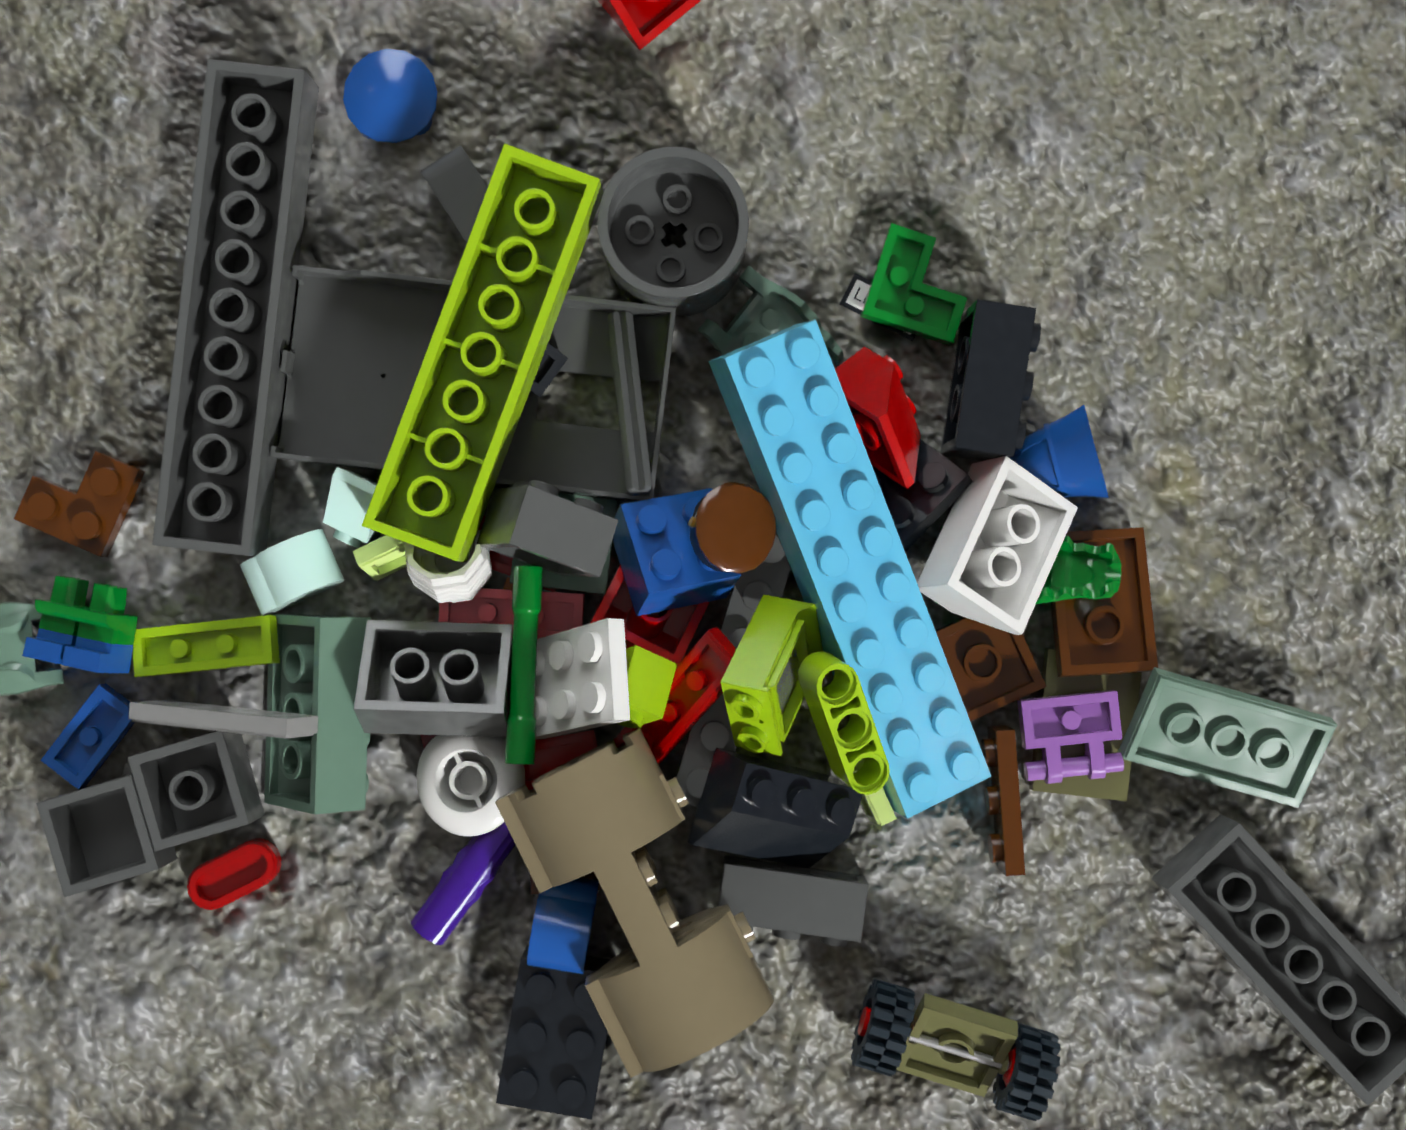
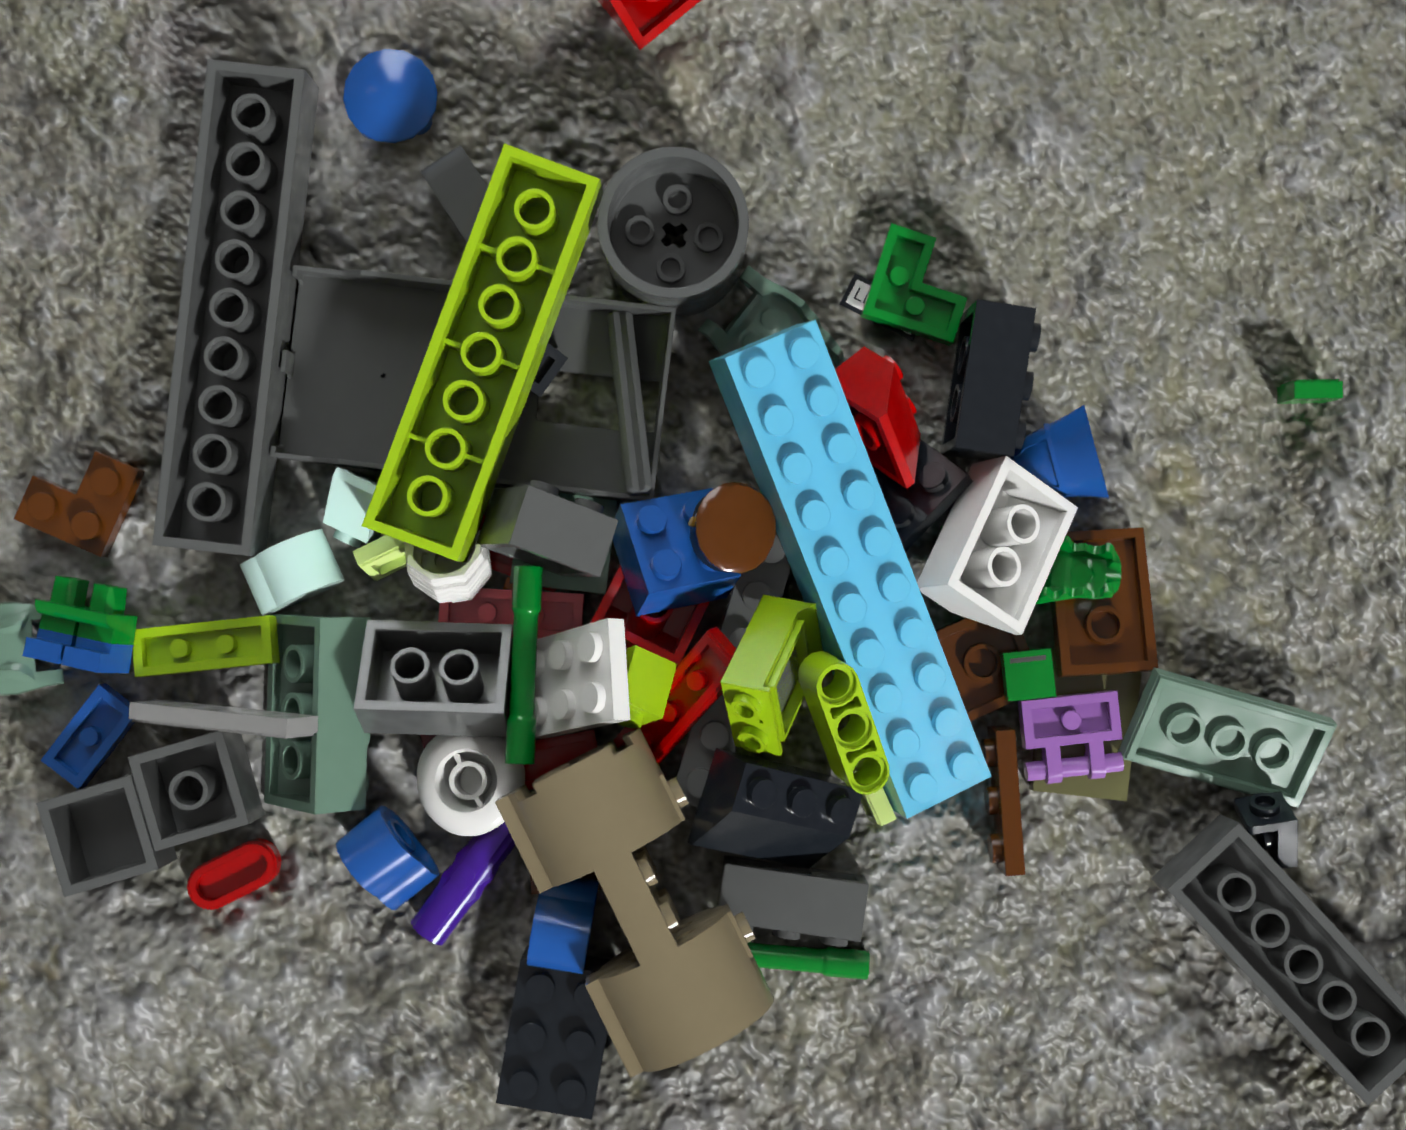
(387, 858): none -> blue piece
(827, 961): none -> green piece
(957, 1048): plate -> none
(1028, 674): none -> green tile
(1273, 823): none -> black bracket
(1310, 391): none -> green tile

